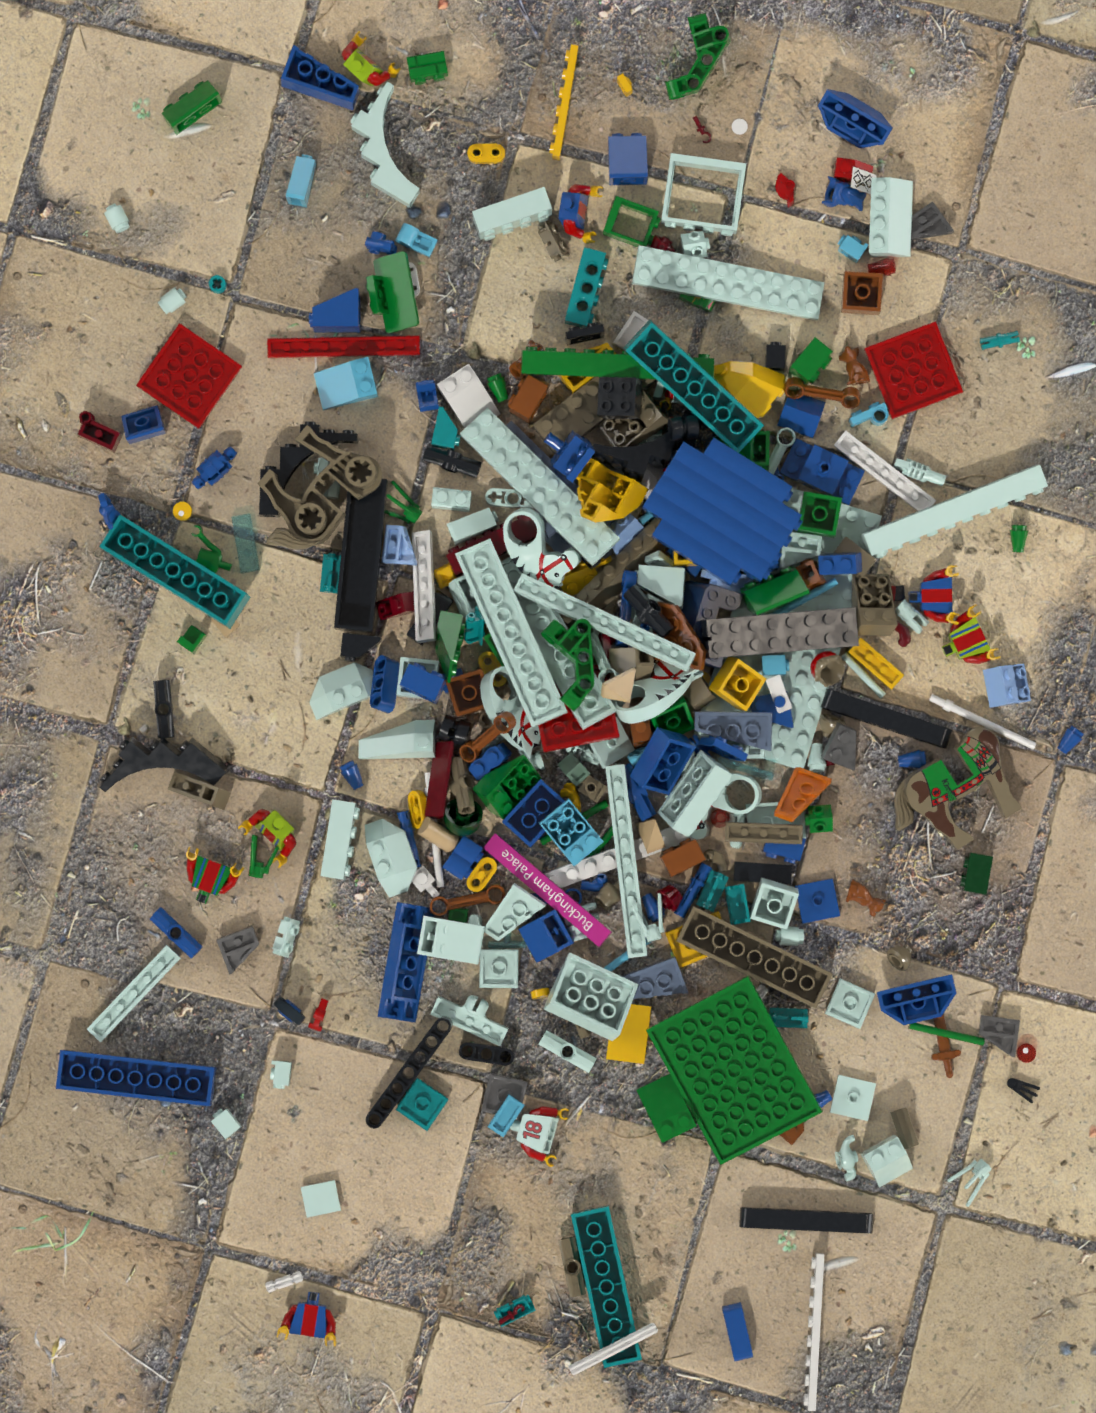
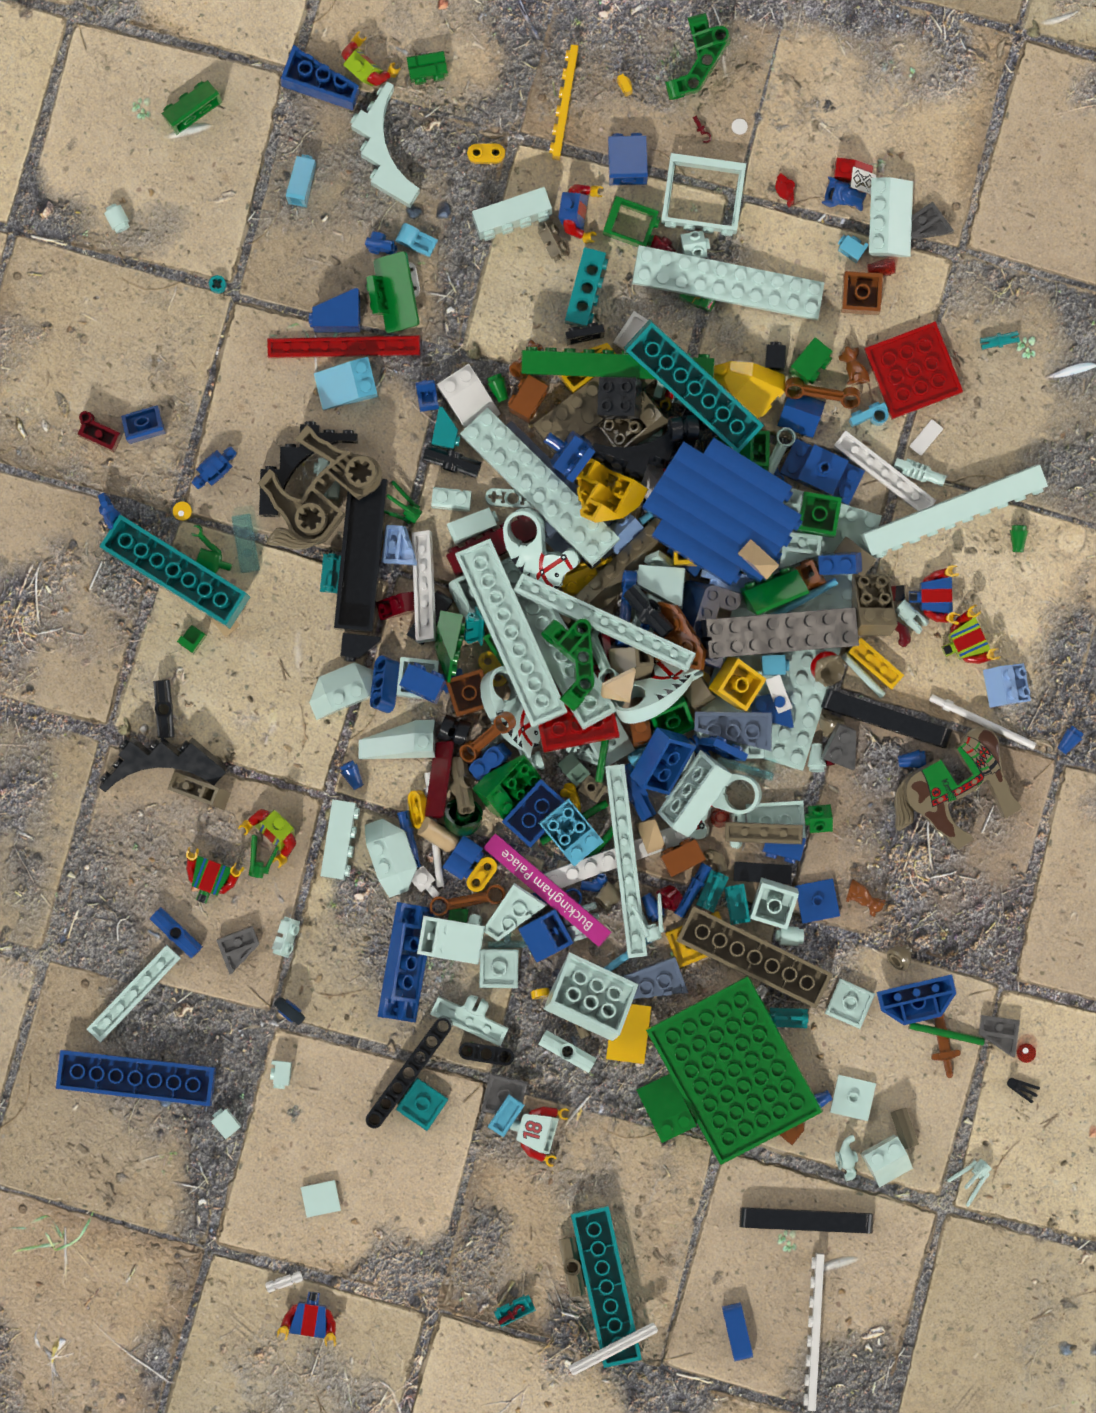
(172, 300): light aqua brick -> none
(189, 376): red plate -> none
(319, 1015): red piece -> none
(444, 575): yellow tile -> none
(601, 761): none -> green bar
(758, 559): none -> tan slope
(800, 793): orange wing -> none
(853, 119): blue wedge -> none
(926, 437): none -> white sticker
(976, 873): dark green brick -> none

